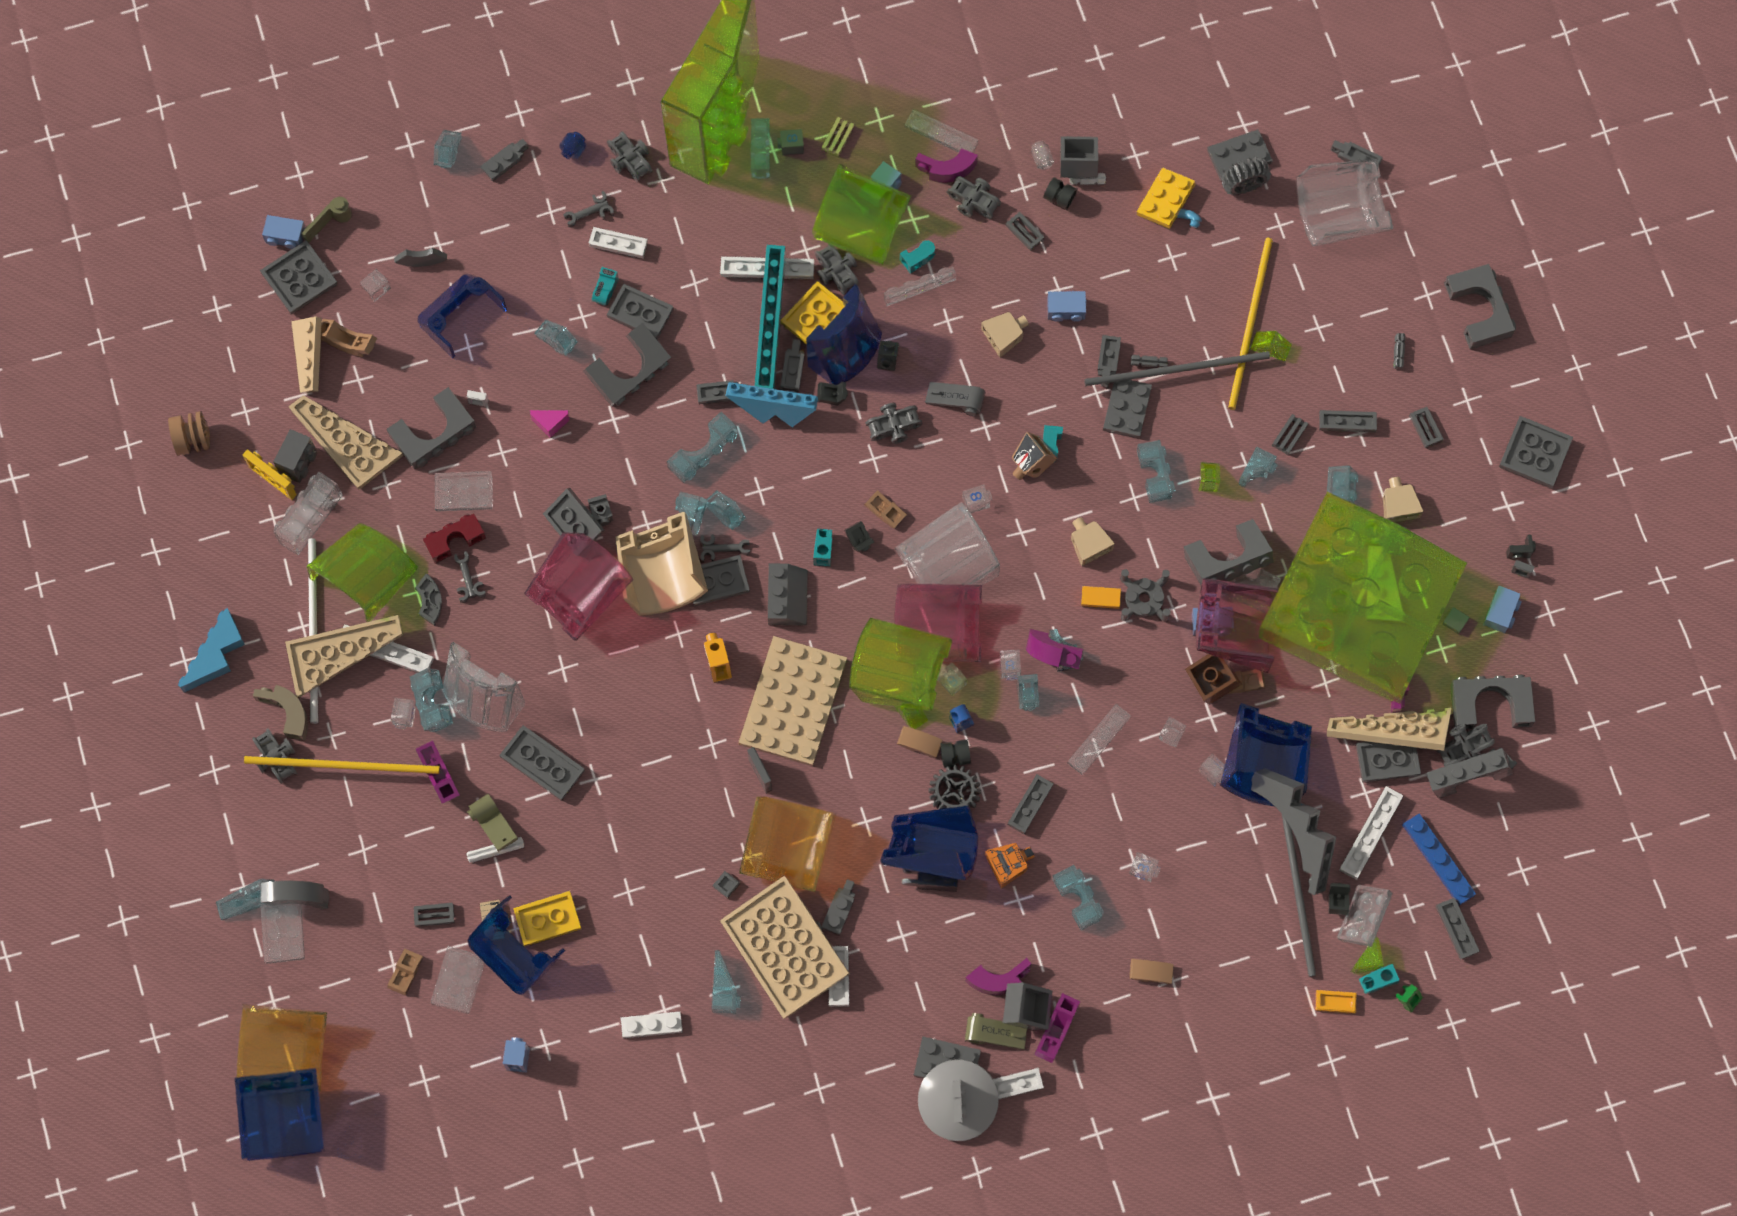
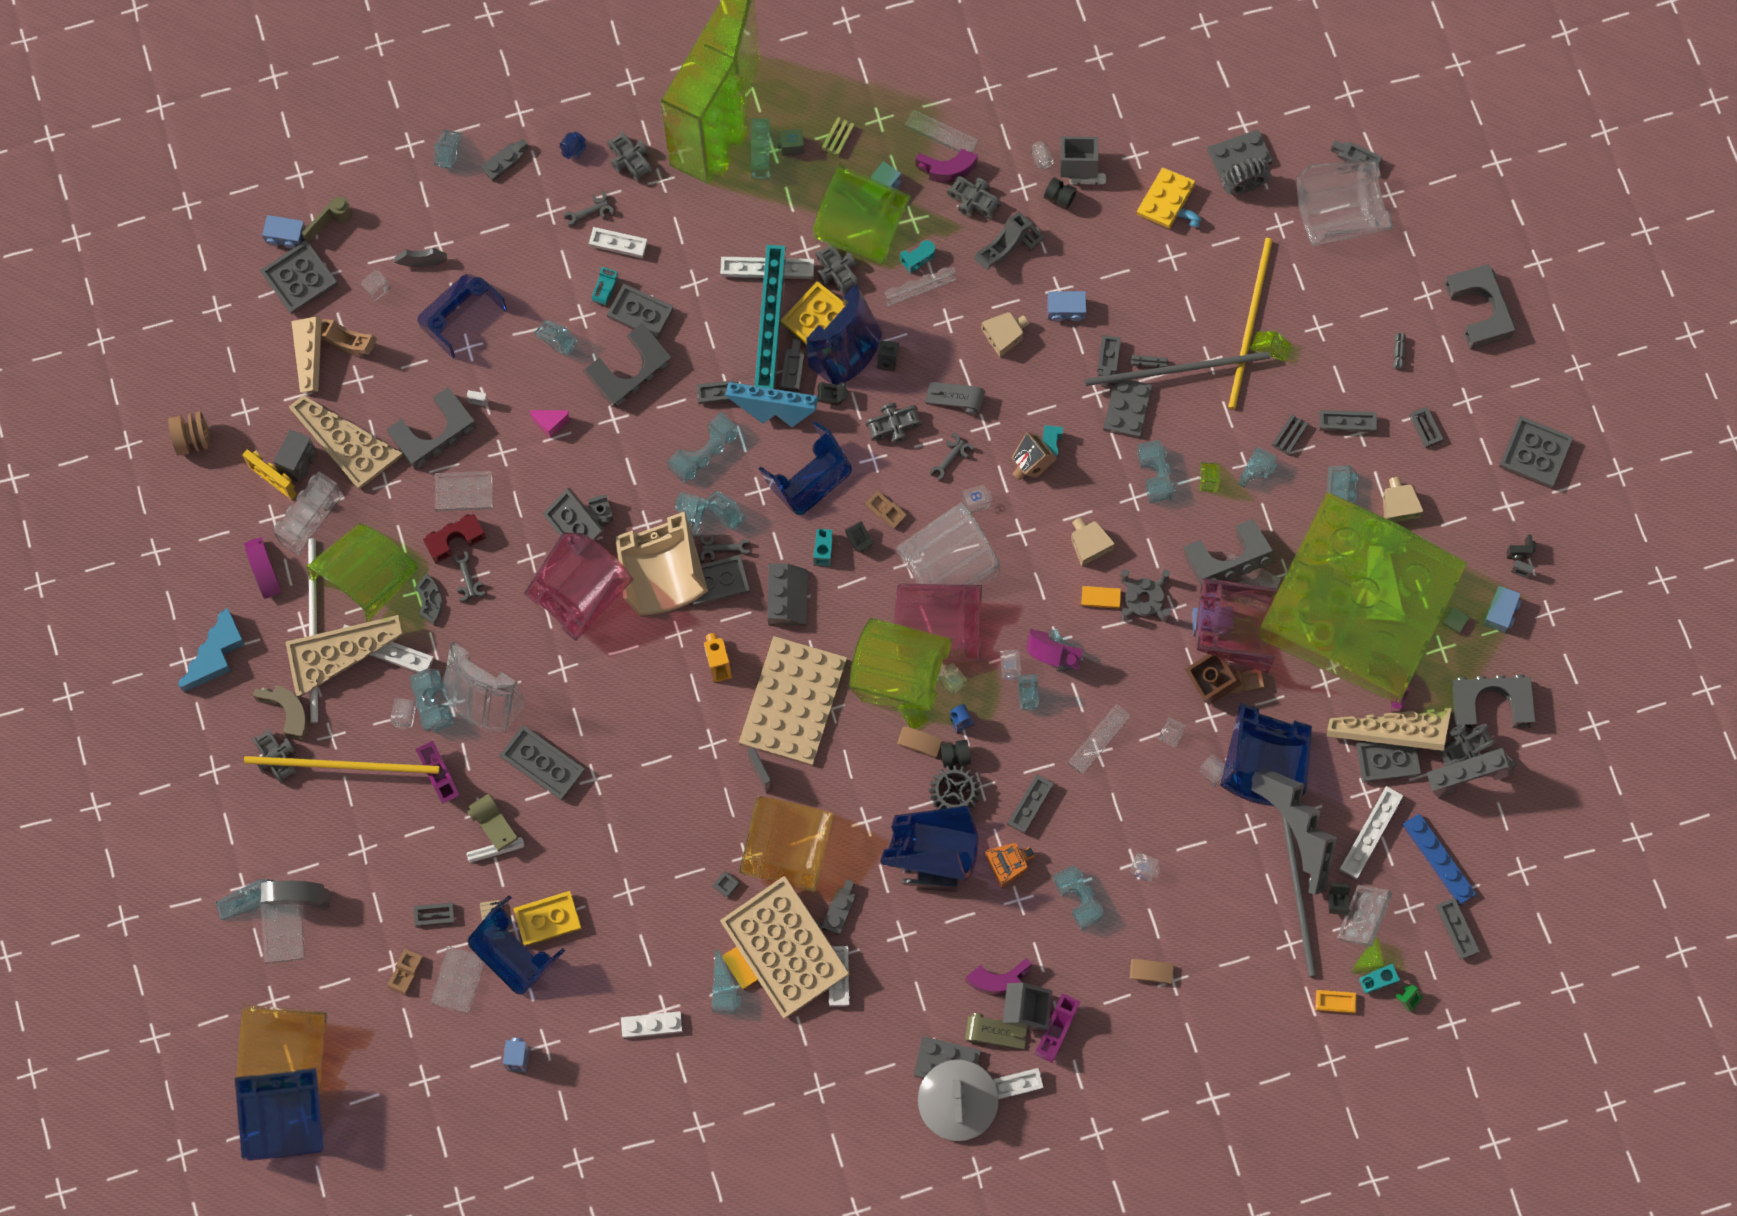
(262, 568): none -> magenta arch
(739, 968): none -> light orange tile
(816, 478): none -> clear blue windscreen
(958, 446): none -> dark grey bar
(1005, 242): none -> dark grey arch

